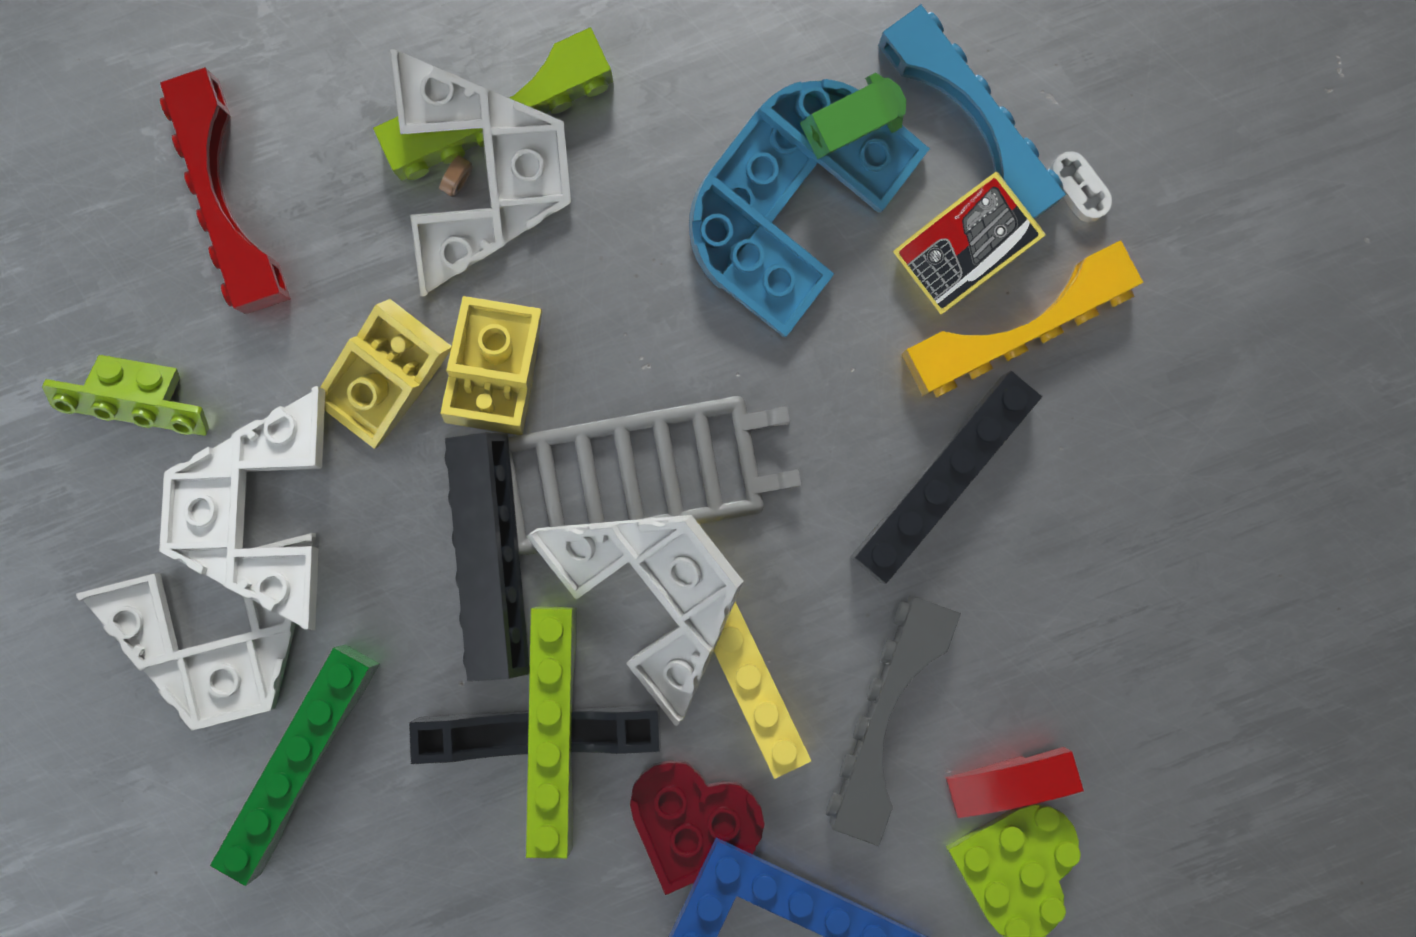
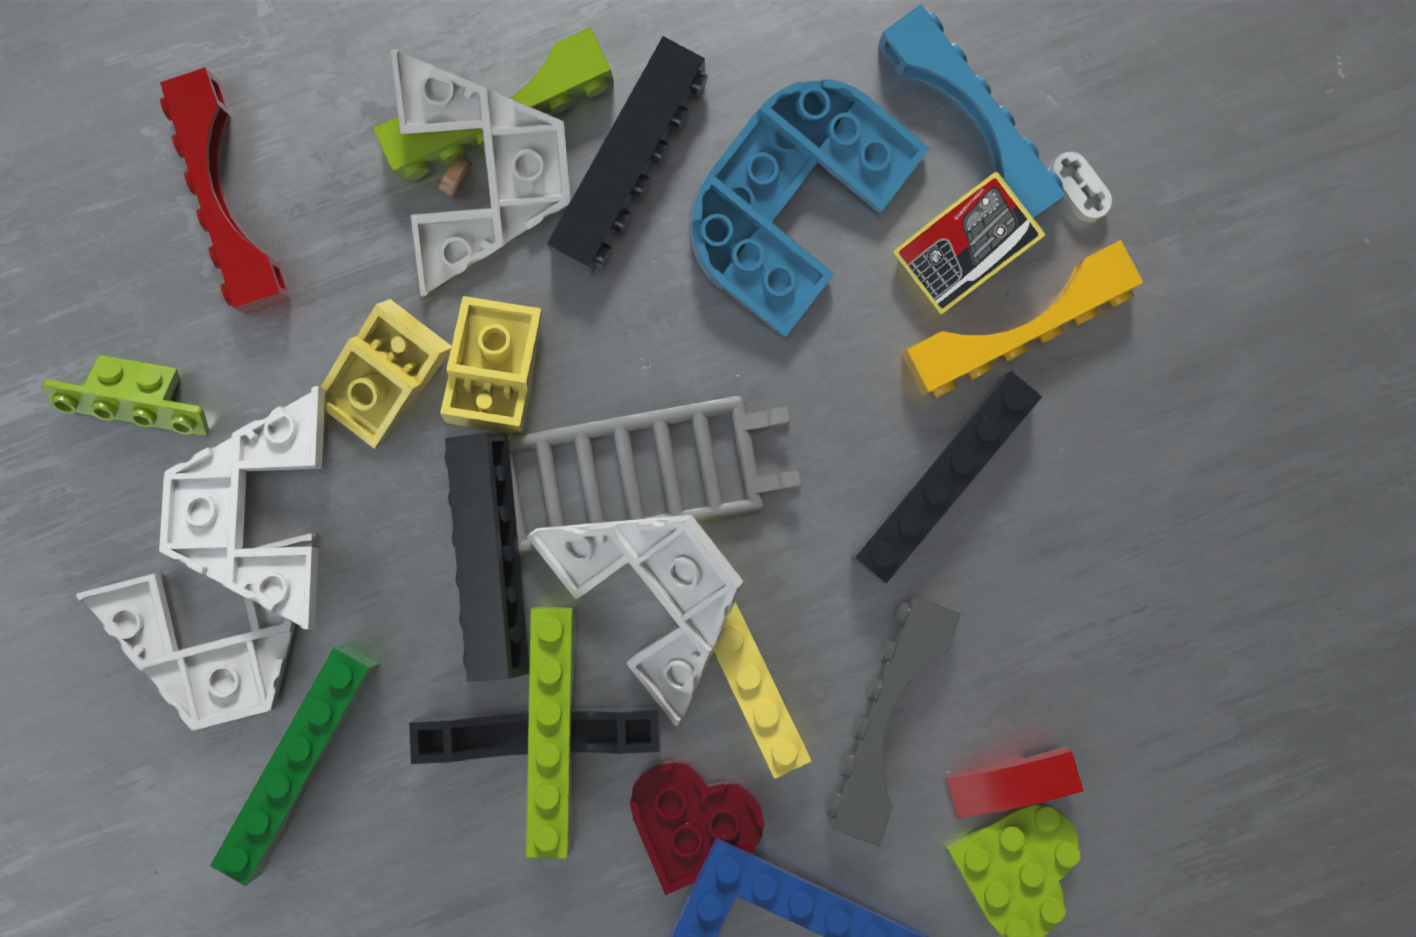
(628, 155): none -> black brick
(856, 116): bright green piece -> none

